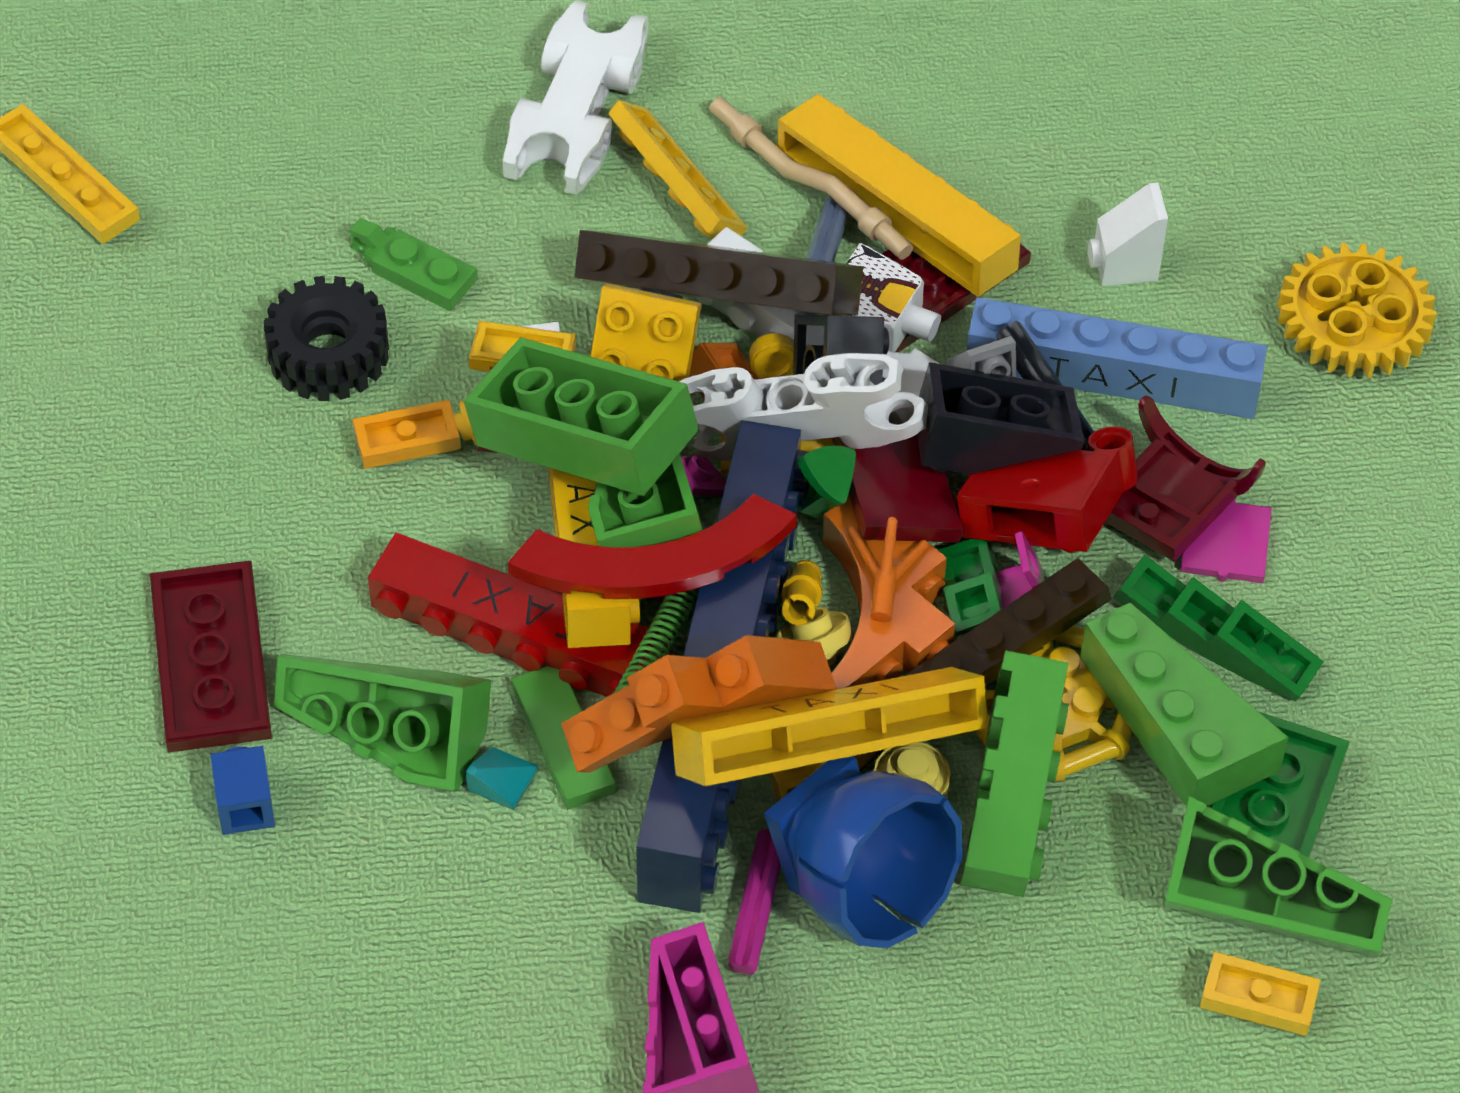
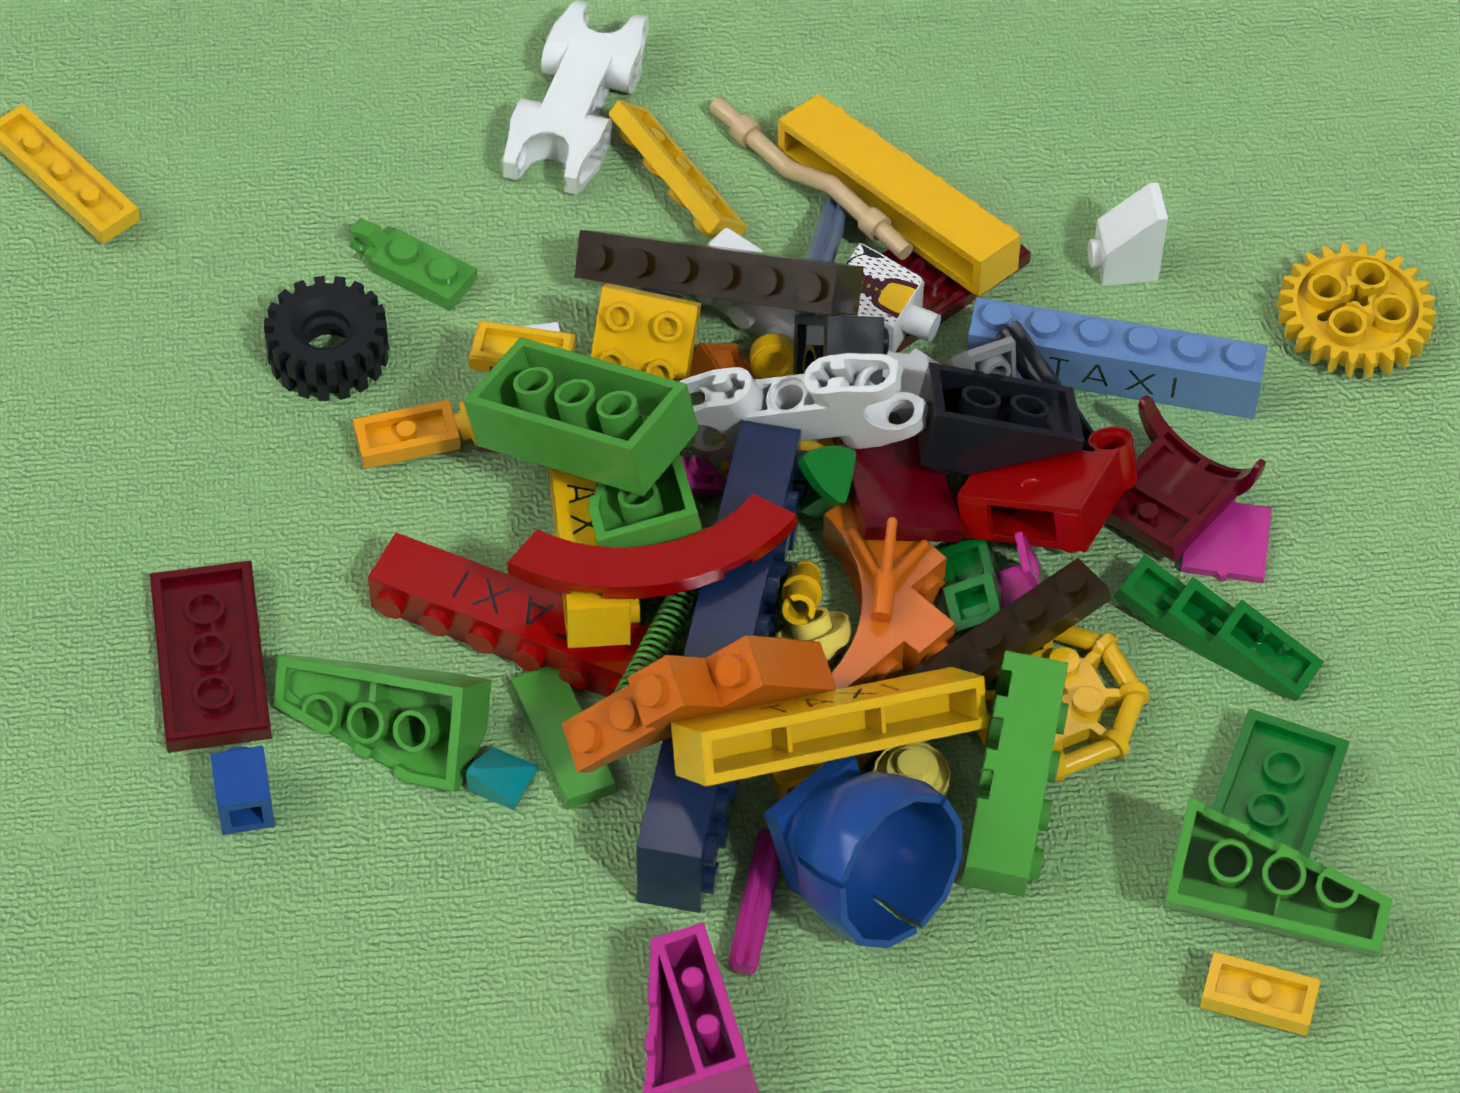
(1179, 710): bright green wedge -> none

